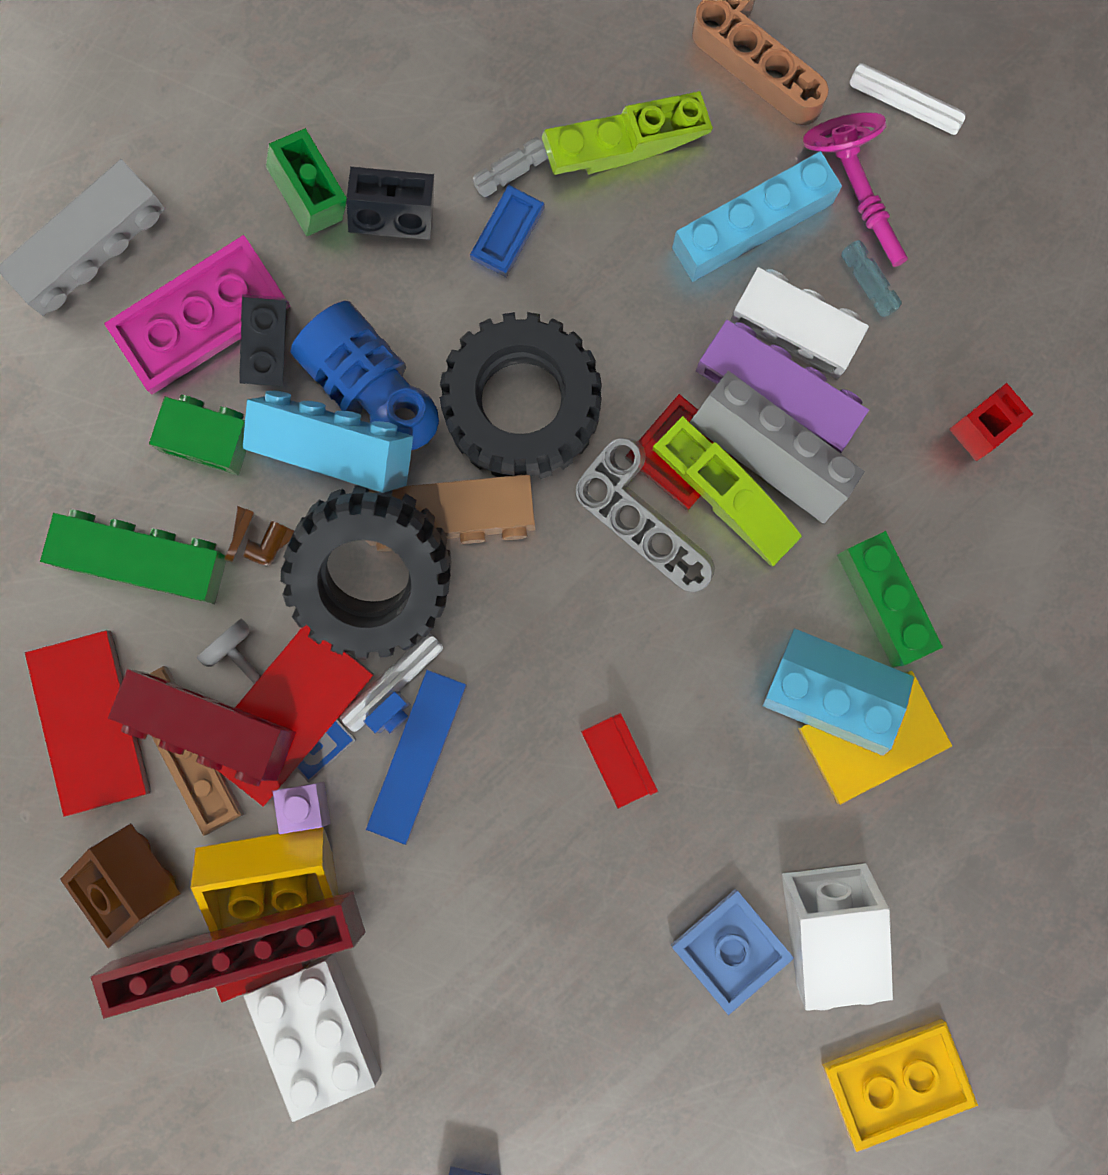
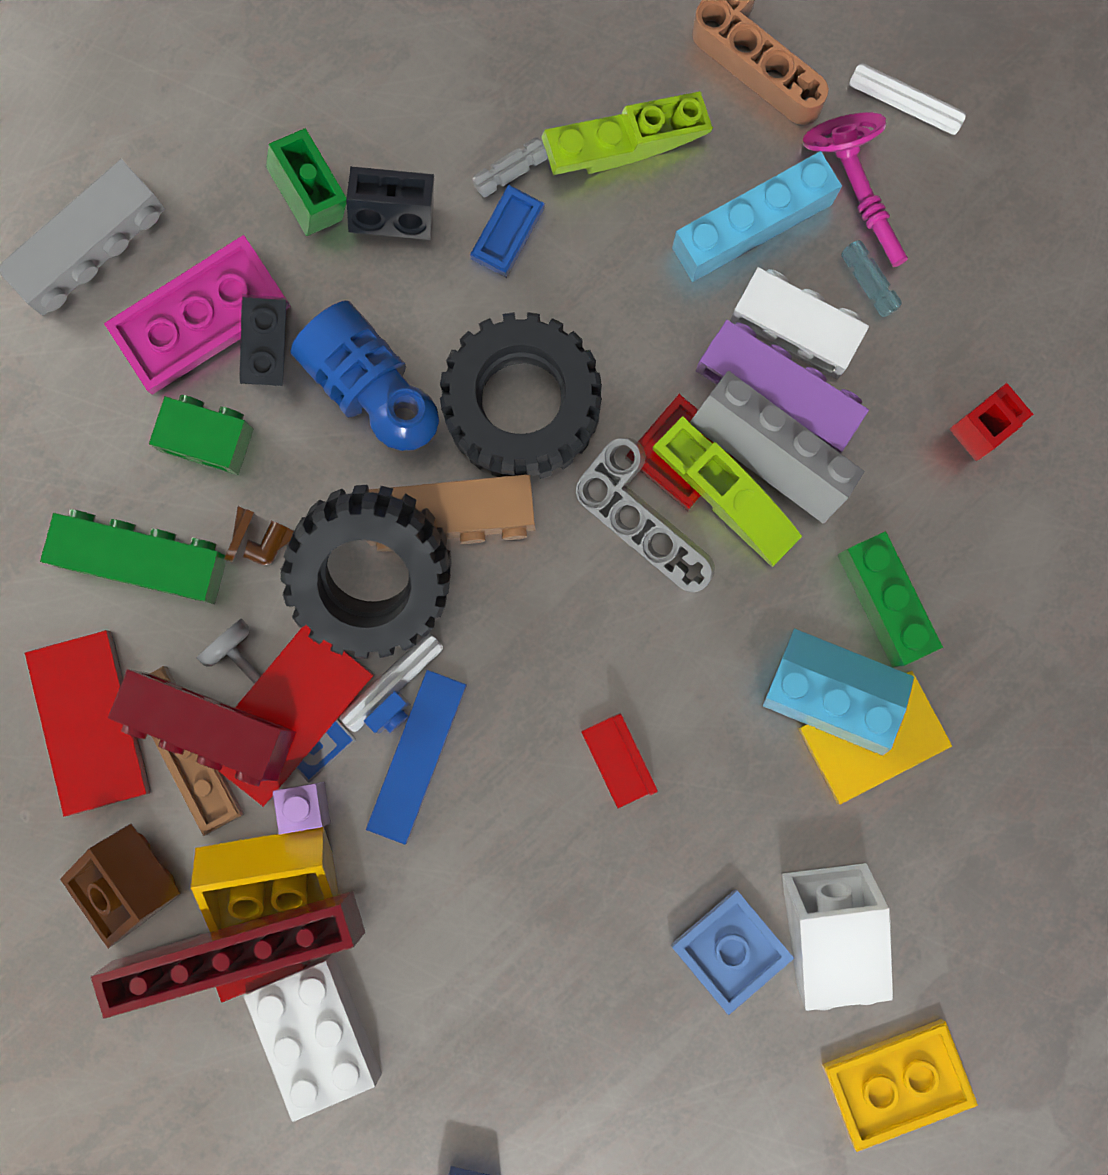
(327, 441): medium azure brick -> none

